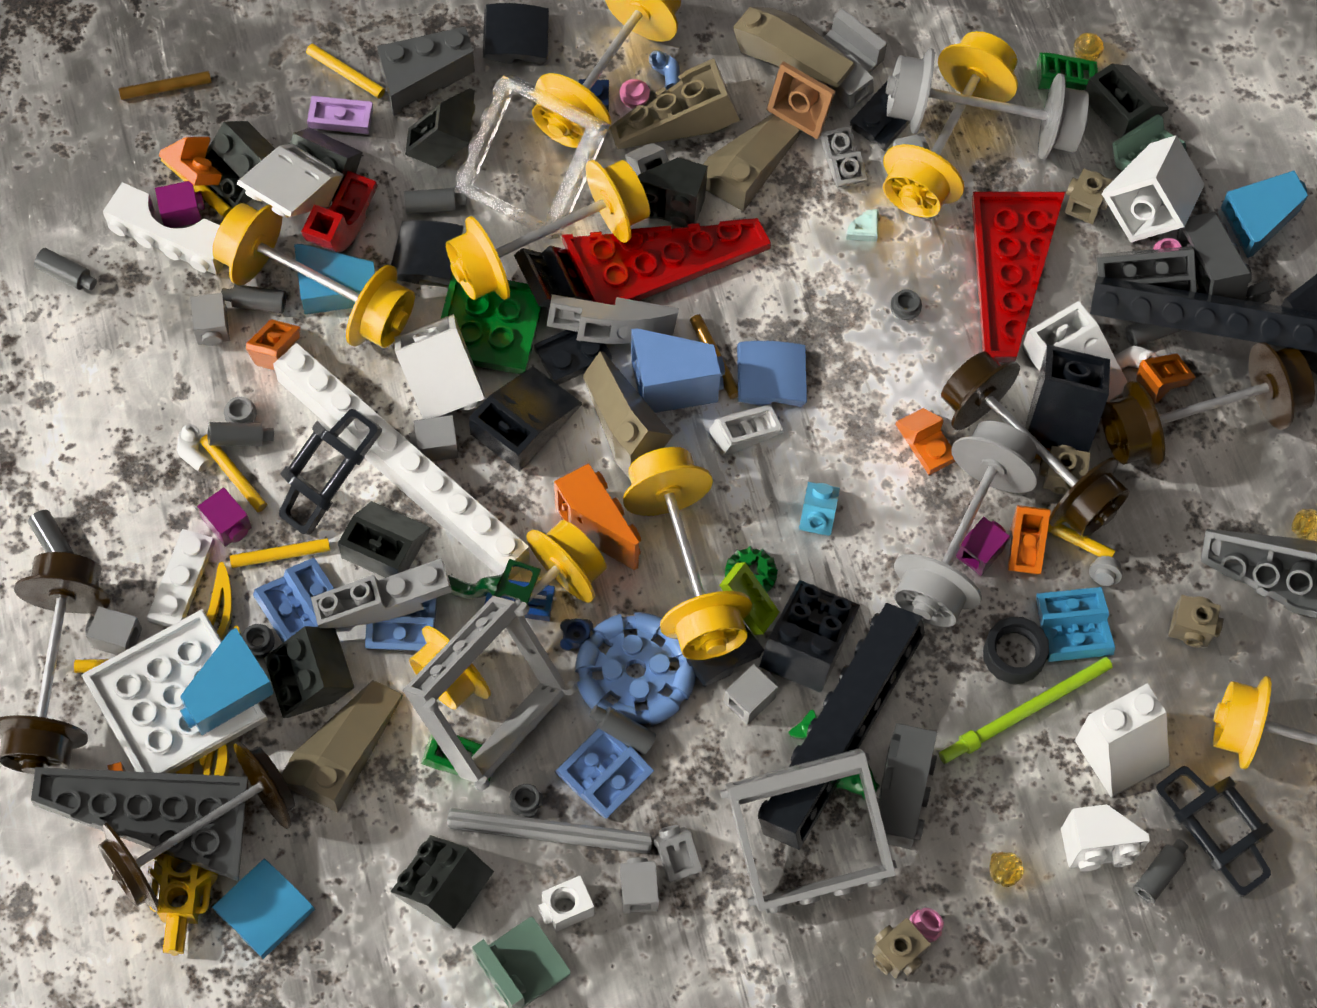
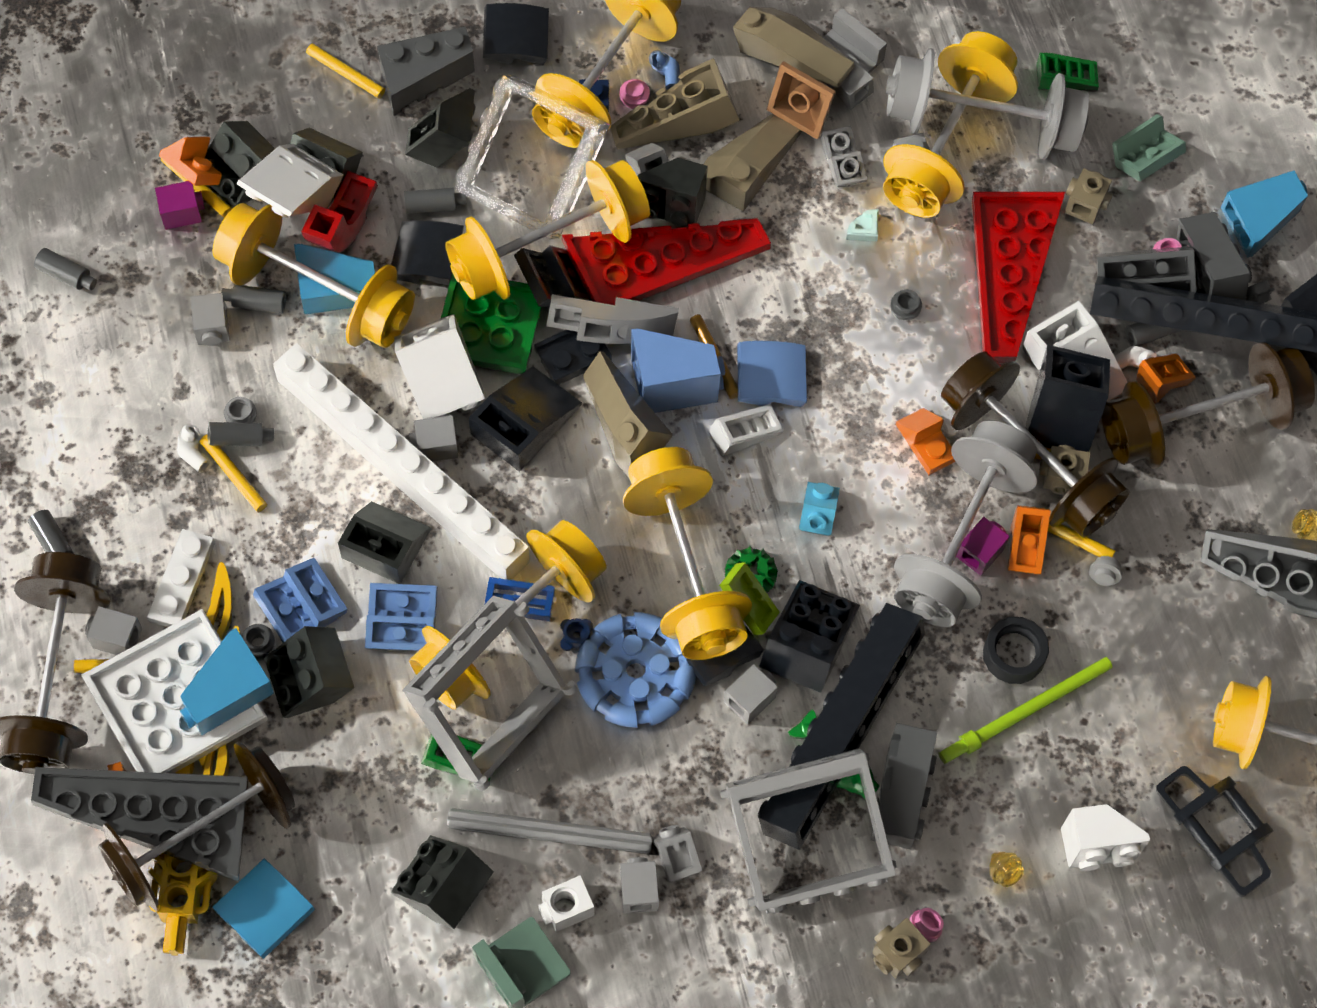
(132, 214): white arch -> none
(165, 85): pearl gold bar -> none
(224, 517): magenta brick -> none
(272, 342): orange slope -> none
(279, 553): yellow bar -> none
(336, 753): dark tan wedge -> none
(340, 114): lavender plate -> none
(352, 457): black bar -> none
(381, 600): light grey slope -> none
(497, 585): dark green piece -> none
(525, 791): dark grey plate -> none
(587, 505): orange slope -> none
(604, 772): medium blue slope -> none
(623, 728): dark grey cylinder -> none
(875, 124): black plate -> none
(1075, 624): dark azure slope -> none
(1088, 47): clear yellow plate -> none
(1123, 98): pearl dark grey slope -> none
(1126, 740): white slope -> none
(1155, 190): white slope -> none
(1161, 871): dark grey cylinder -> none
(1196, 621): dark tan brick -> none

